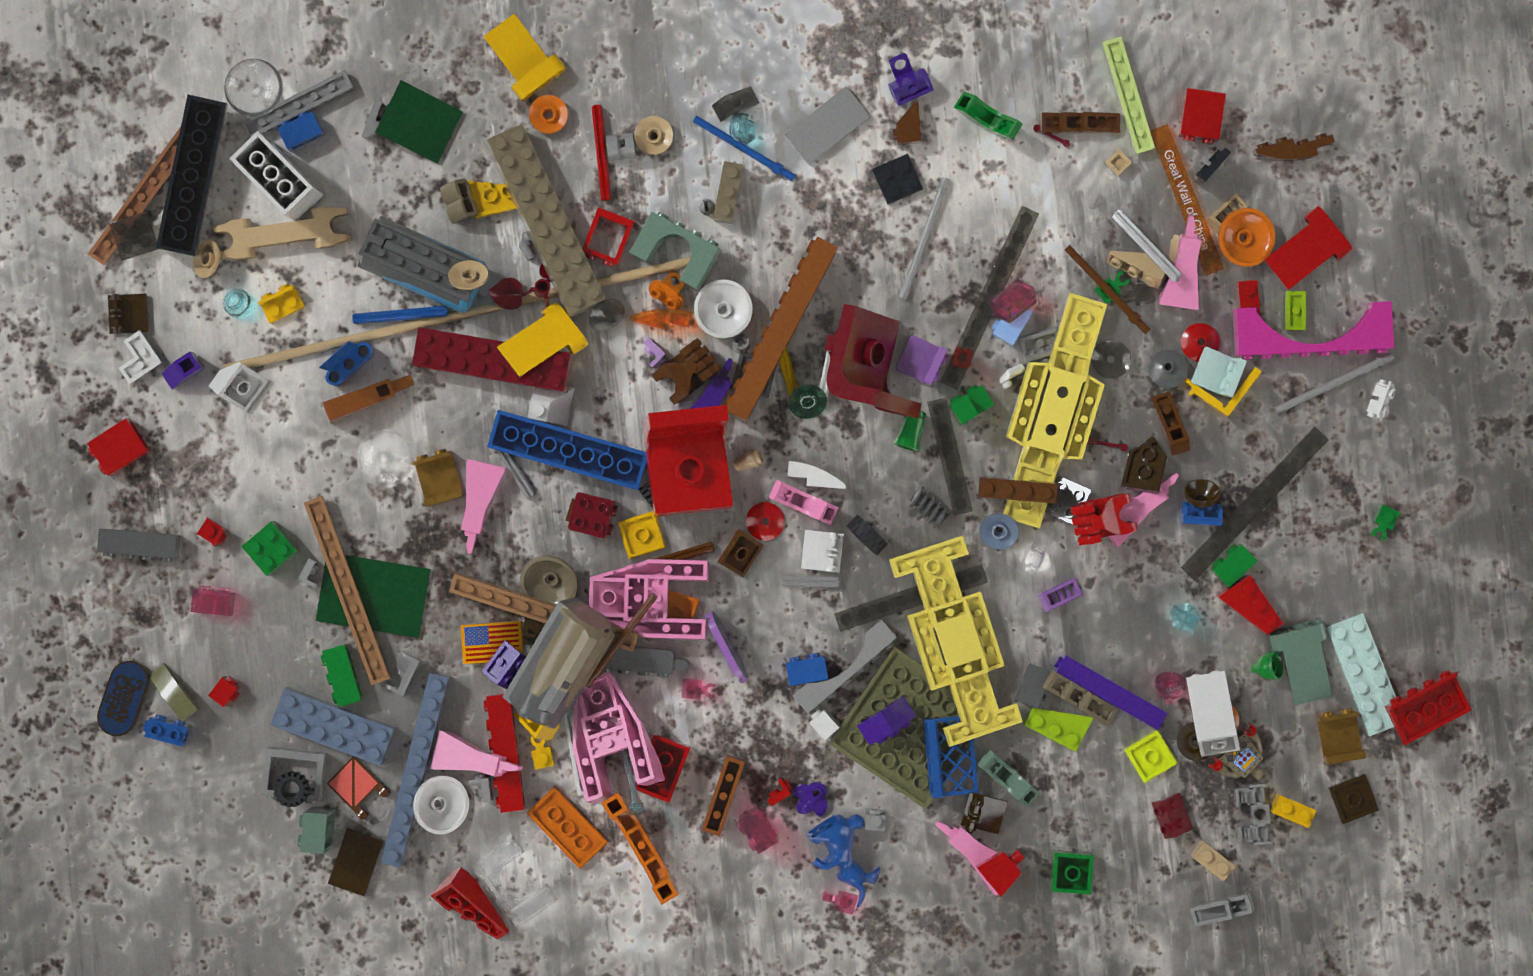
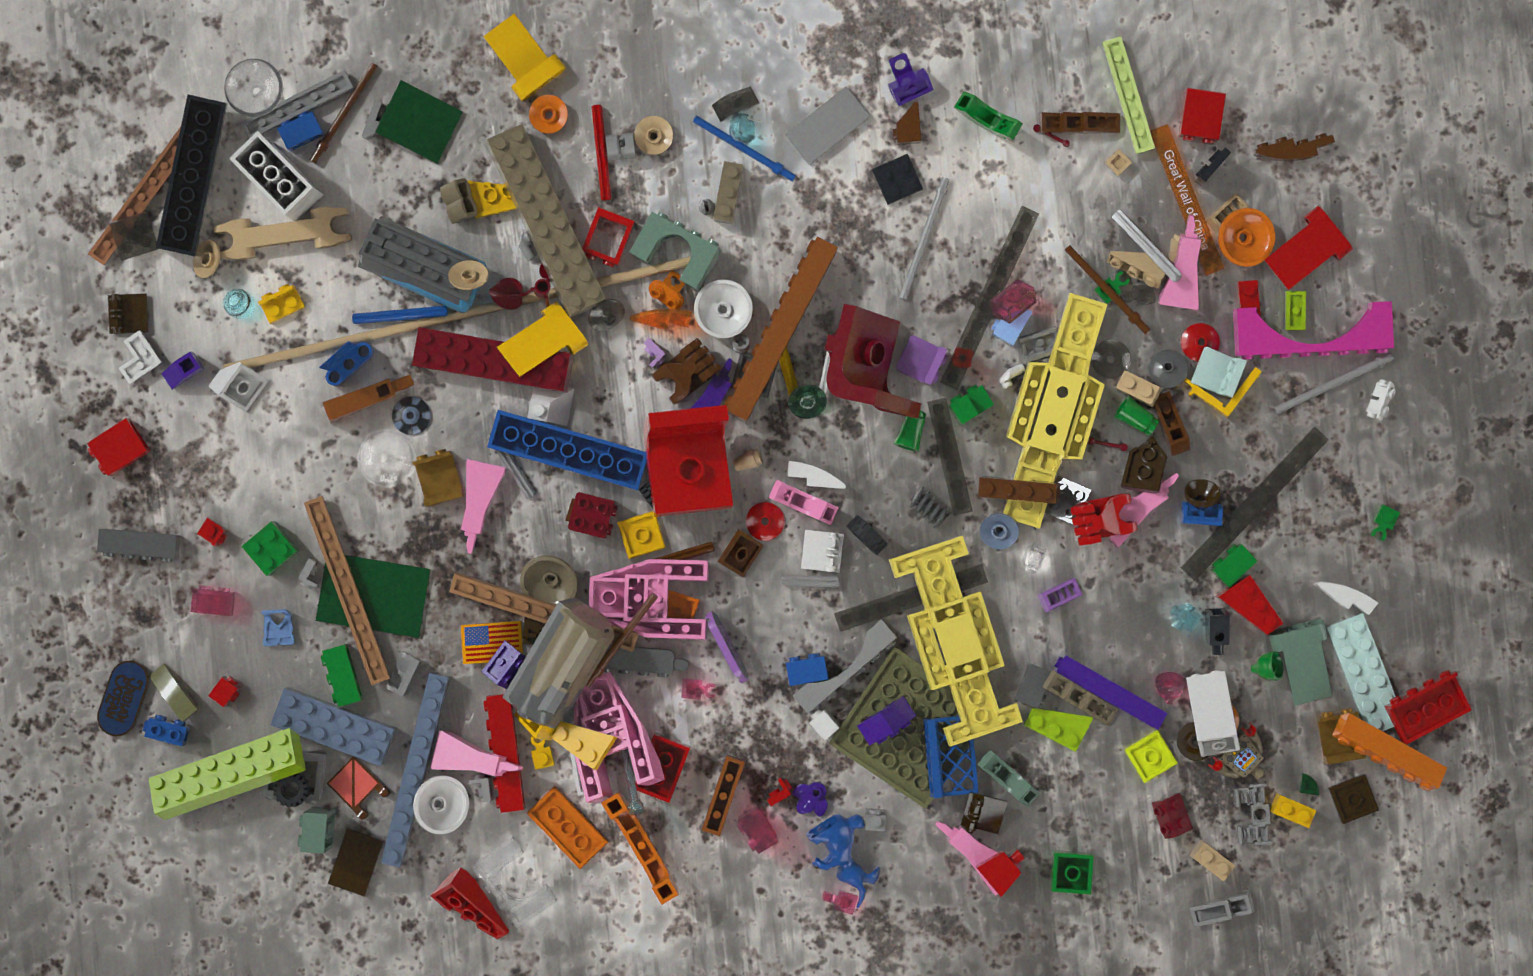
(227, 774): none -> lime brick
(278, 634): none -> medium blue piece
(322, 145): none -> reddish brown bar
(421, 415): none -> dish
(584, 743): none -> yellow wing
(1136, 416): none -> green plant
(1138, 388): none -> tan brick
(1217, 621): none -> black torso
(1308, 785): none -> dark green tile
(1347, 597): none -> white slope
(1389, 752): none -> orange brick

